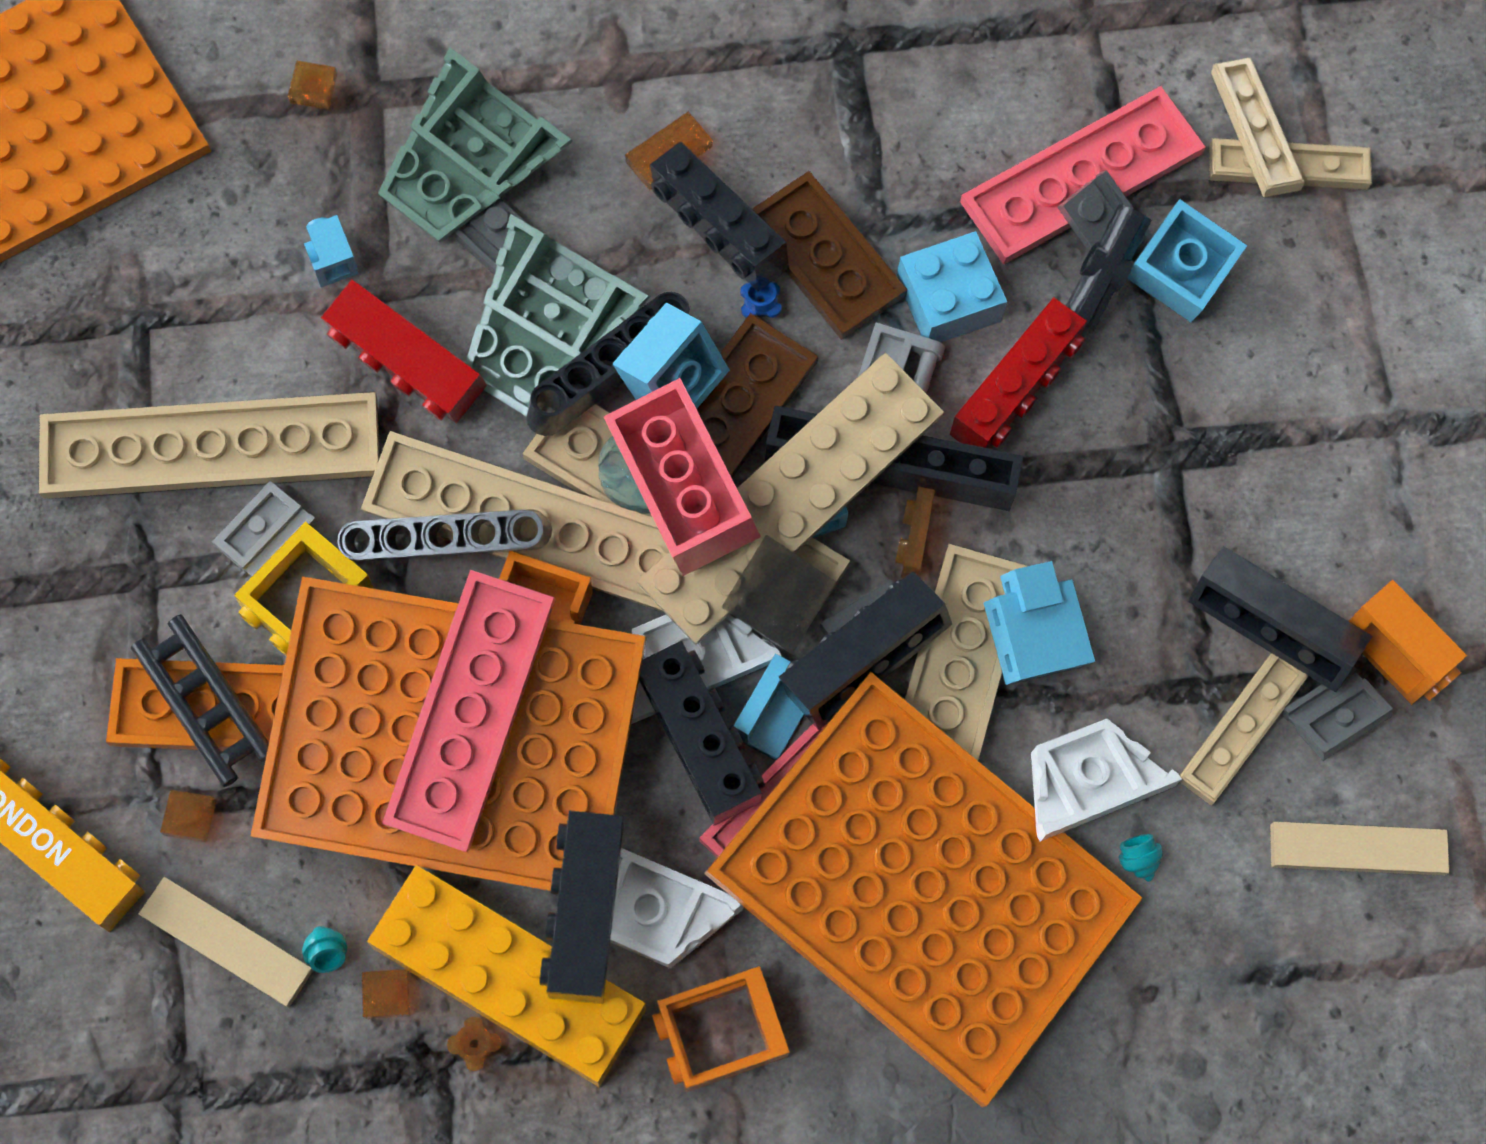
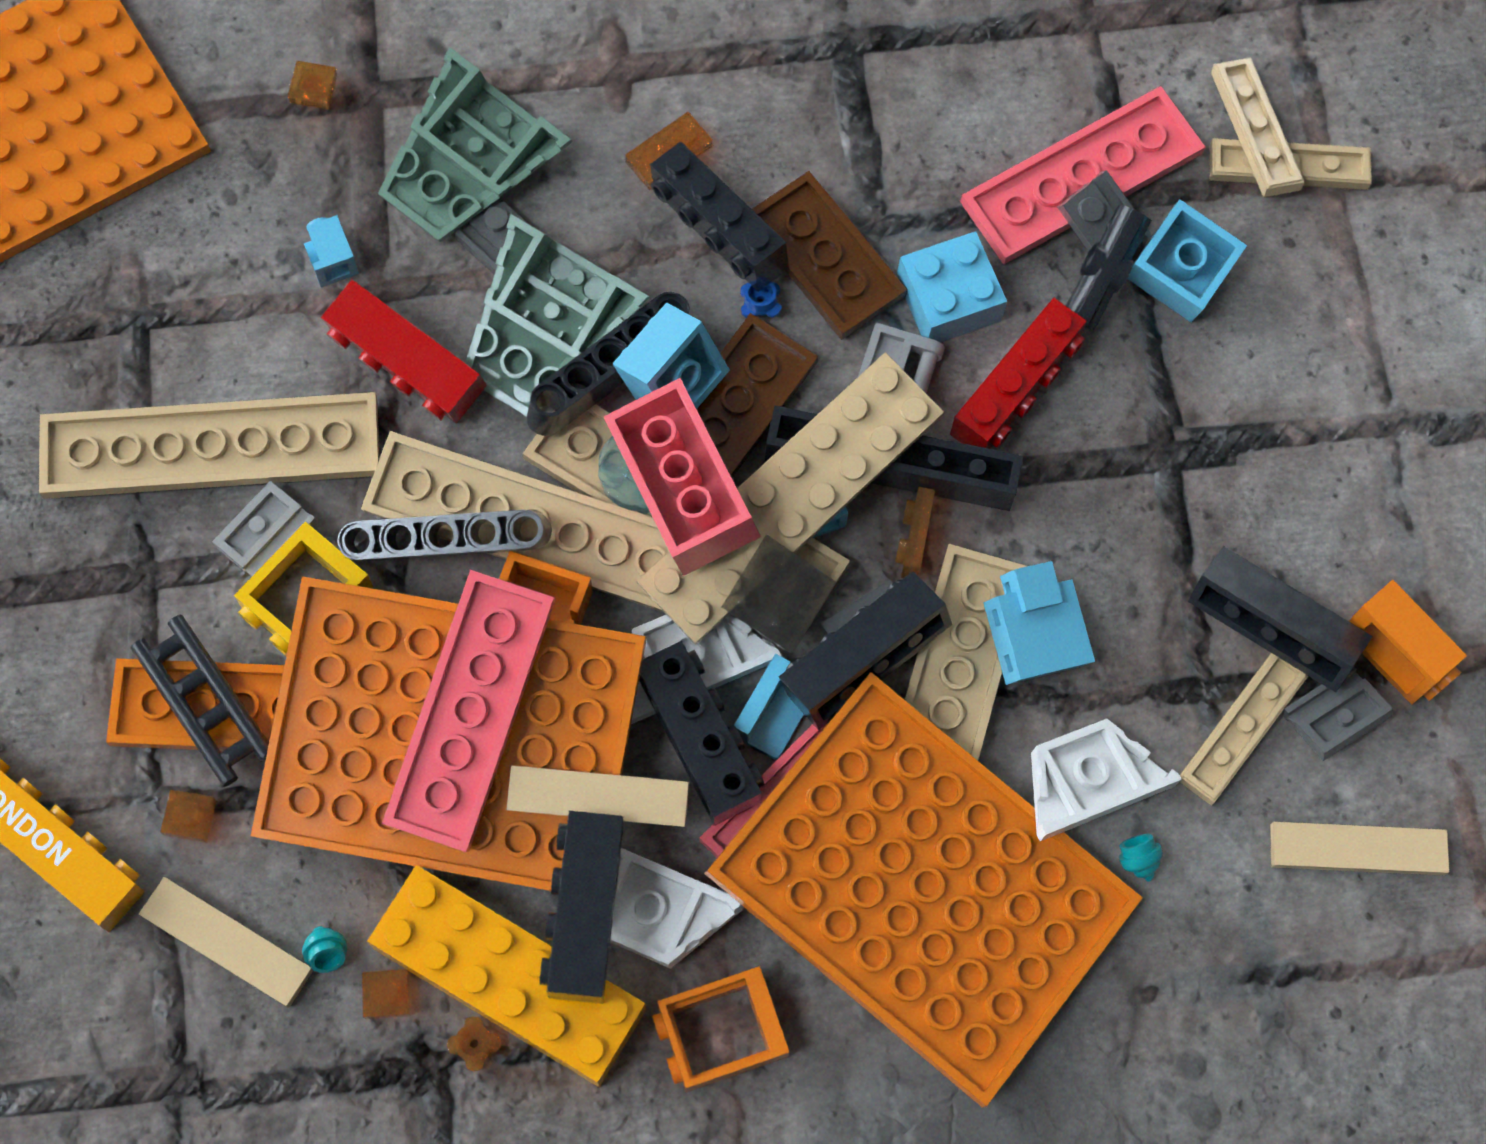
(626, 796): none -> tan tile

